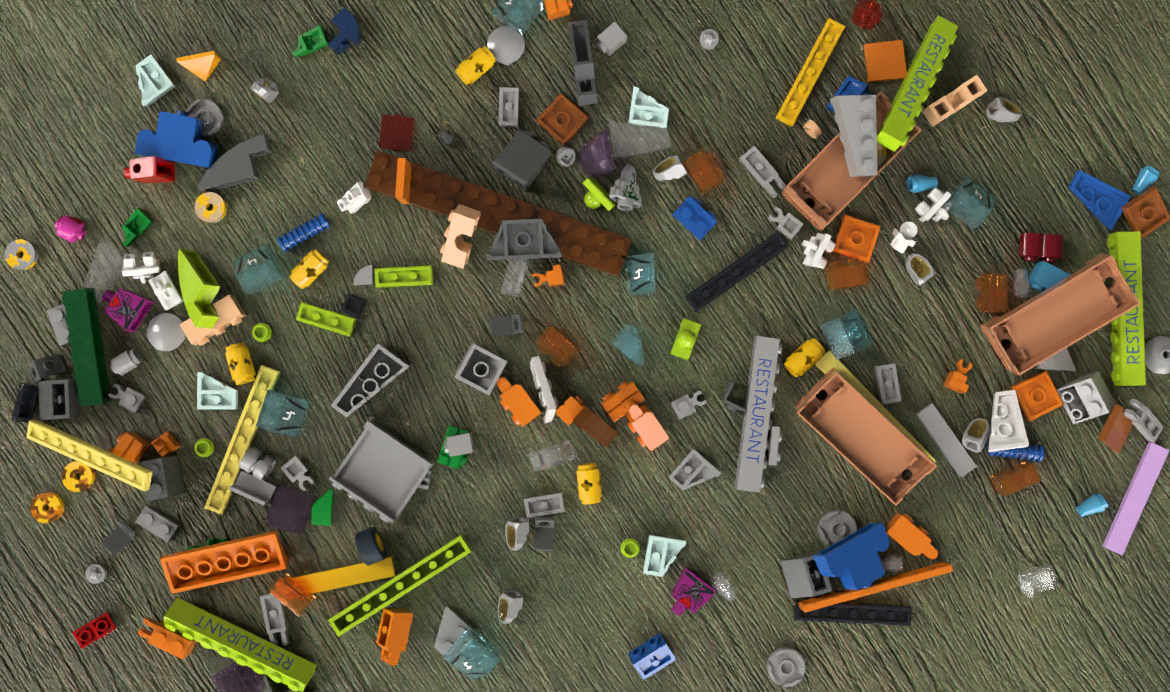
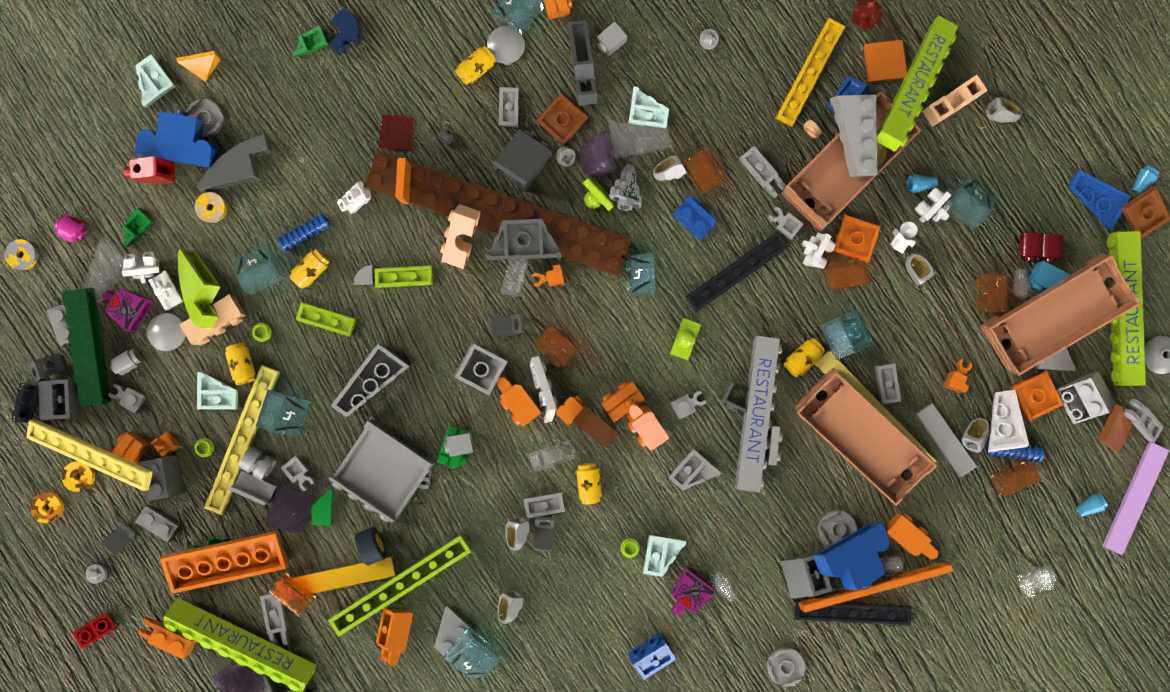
(265, 89): light grey rock -> none
(353, 305): black tile -> none
(630, 344): clear light blue slope -> none

